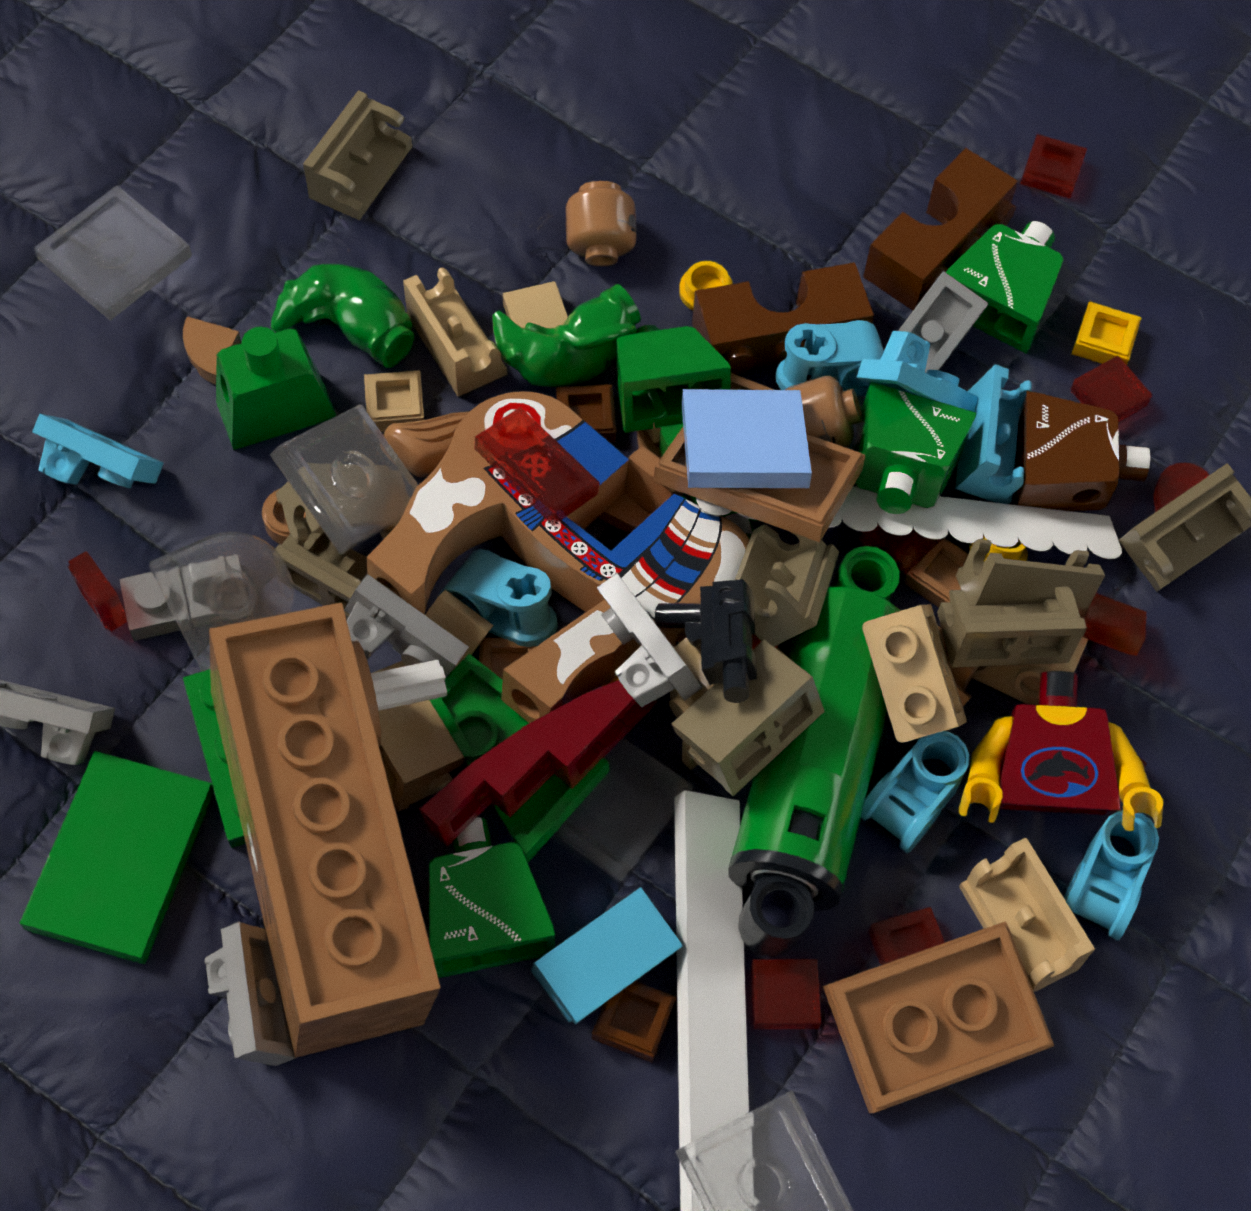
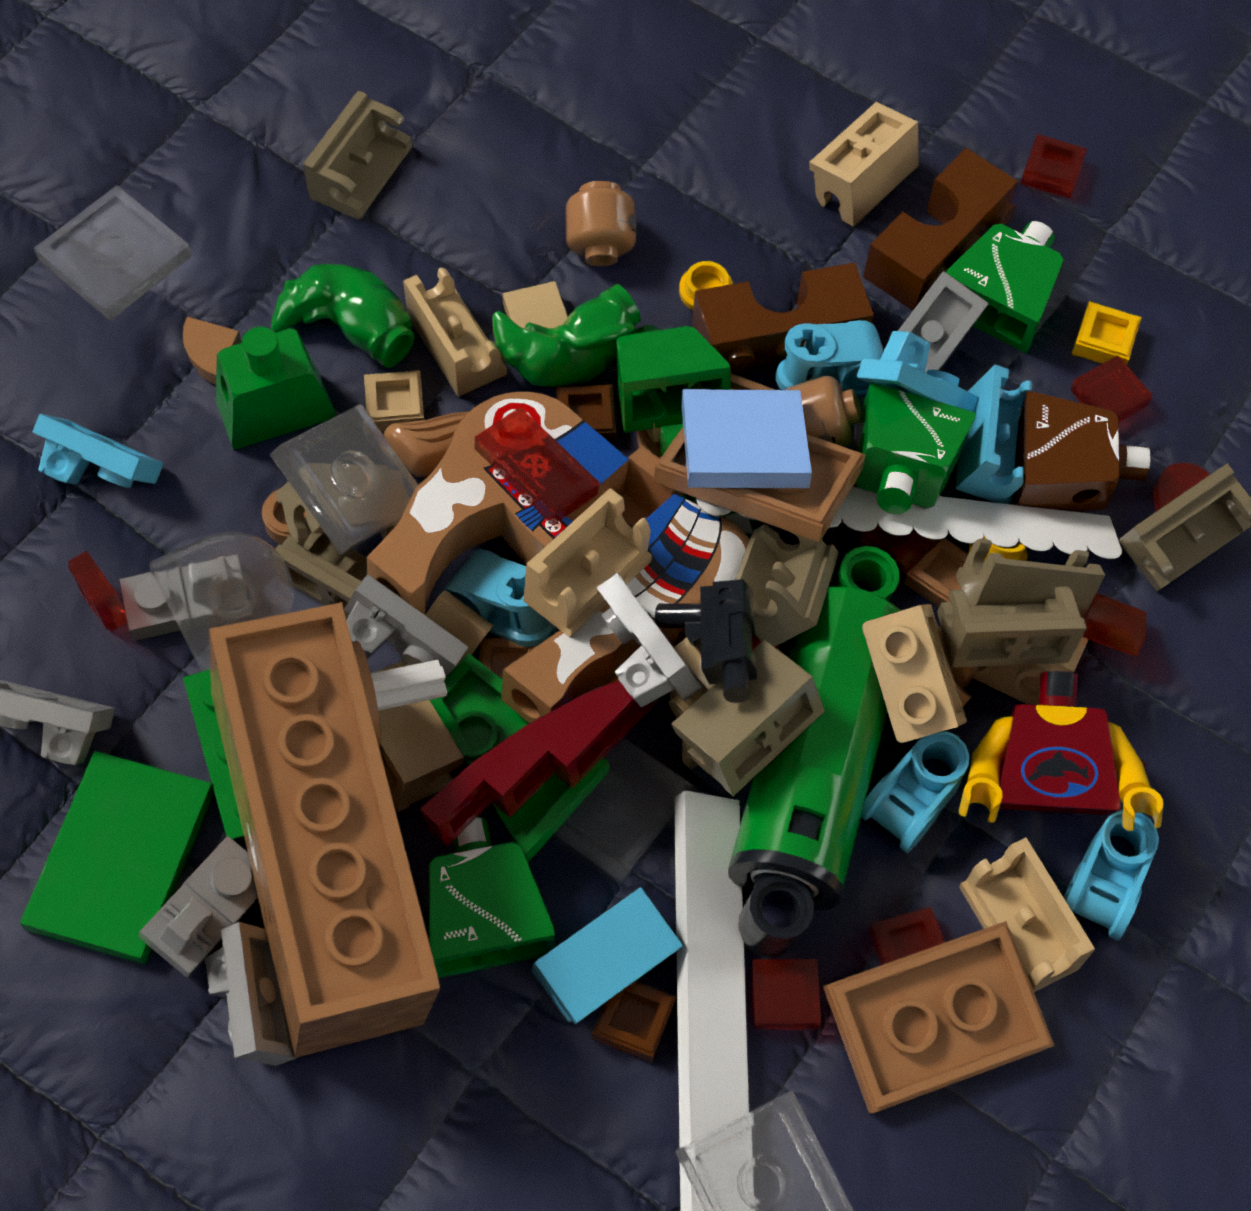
(206, 903): none -> light grey hinge
(593, 548): none -> tan hinge
(866, 161): none -> tan hinge

